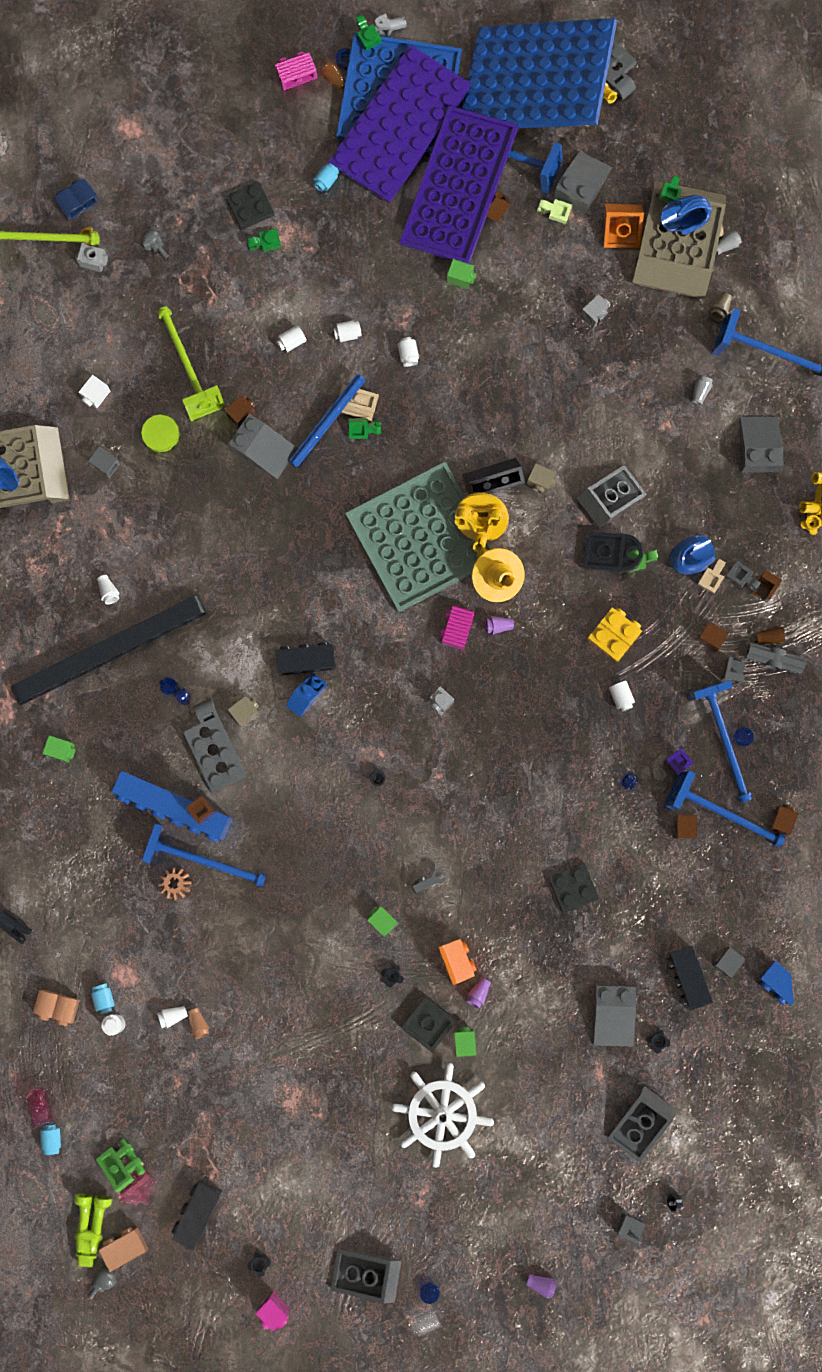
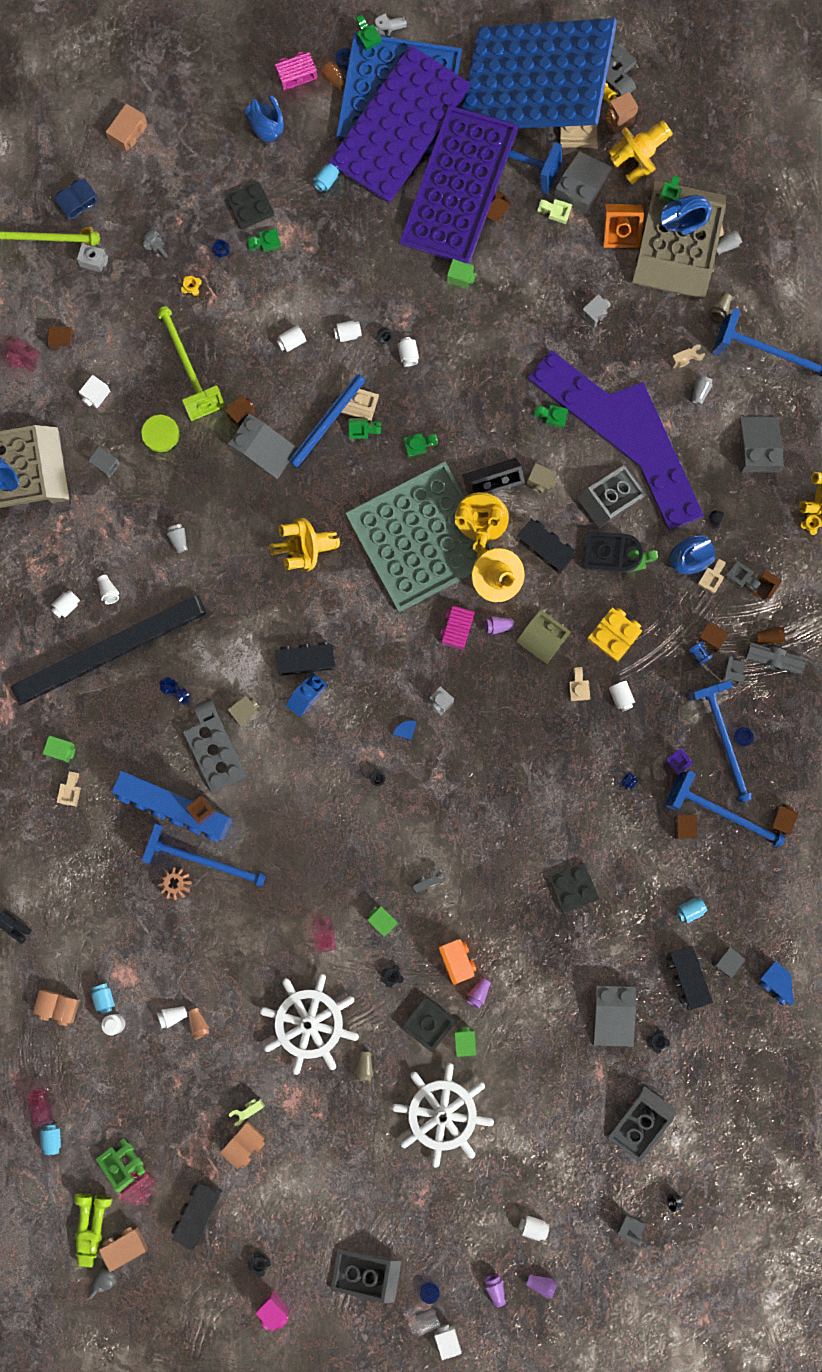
(19, 357): none -> clear pink hips
(59, 337): none -> reddish brown panel
(64, 604): none -> white brick
(68, 792): none -> tan plate
(126, 127): none -> nougat brick
(177, 537): none -> light grey cone
(186, 285): none -> yellow plate
(220, 244): none -> clear blue plate
(243, 1145): none -> nougat brick
(251, 1108): none -> yellowish green plate
(264, 120): none -> blue hair
(303, 544): none -> yellow piece
(309, 1024): none -> white piece
(324, 938): none -> clear pink plate
(364, 1067): none -> dark tan cone
(386, 335): none -> black hinge
(405, 730): none -> blue tile
(417, 444): none -> green plate
(447, 1341): none -> white brick
(494, 1286): none -> medium lavender cone
(533, 1228): none -> white brick
(543, 636): none -> olive brick
(546, 546): none -> black brick
(554, 416): none -> green plate
(578, 136): none -> tan plate
(579, 689): none -> tan plate
(621, 112): none -> nougat brick
(629, 425): none -> dark purple piece
(641, 148): none -> yellow piece
(682, 358): none -> tan plate
(691, 910): none -> medium azure brick
(700, 653): none -> blue bush
(716, 517): none -> black hinge

